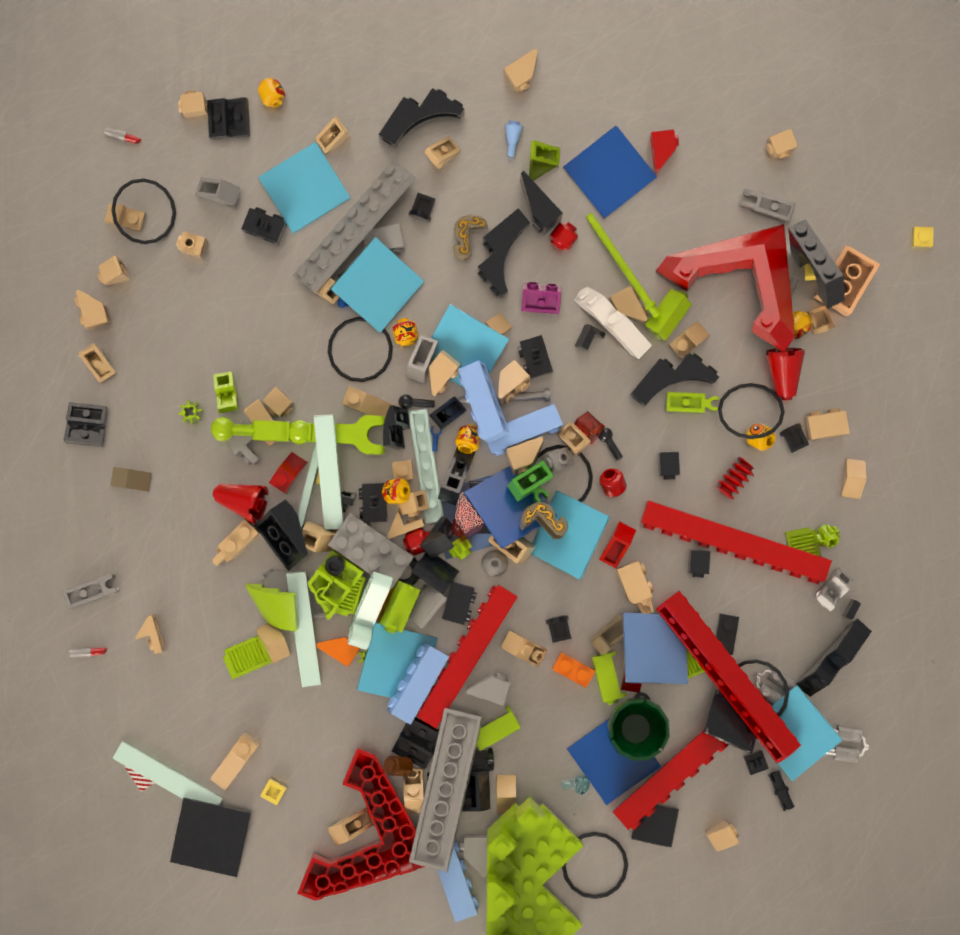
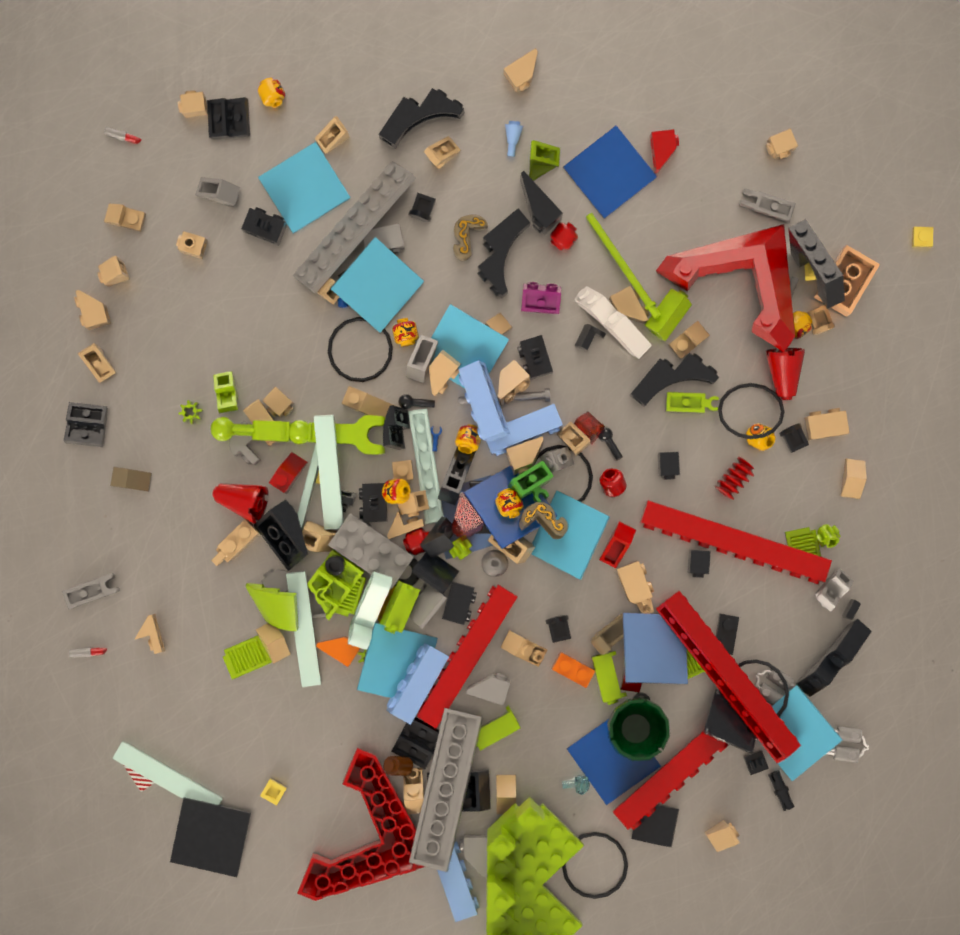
(172, 207): black piece -> none
(235, 761): tan slope -> none
(350, 826): tan slope -> none
(447, 413): black slope -> none
(483, 760): black tile -> none
(509, 503): none -> yellow head

